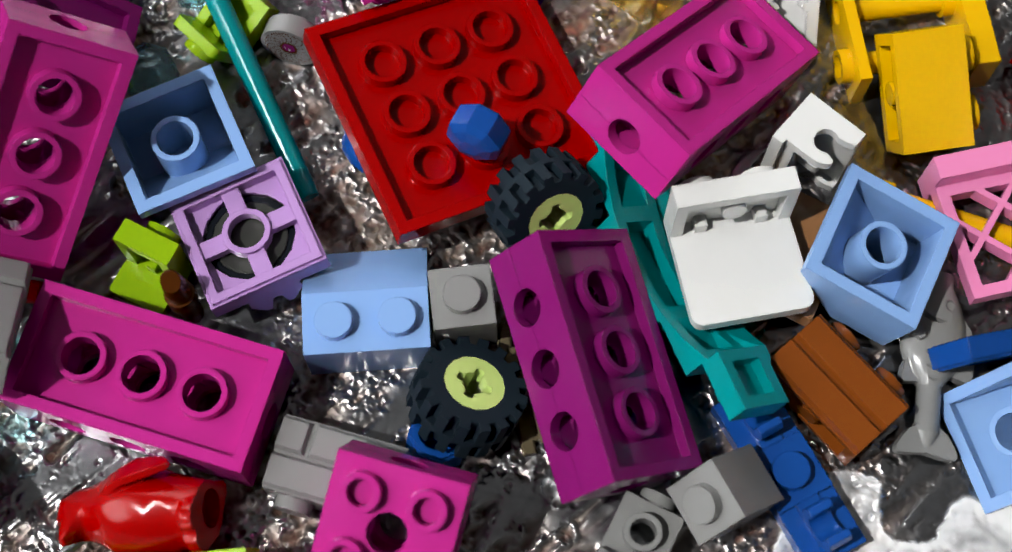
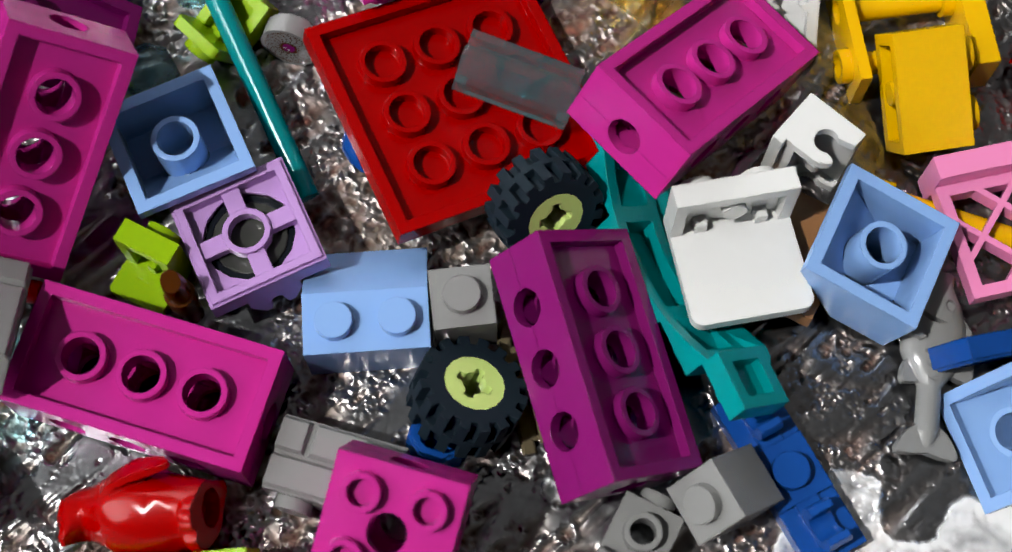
(478, 132): blue tile -> none
(517, 79): none -> clear light blue panel
(836, 388): dark orange brick -> none

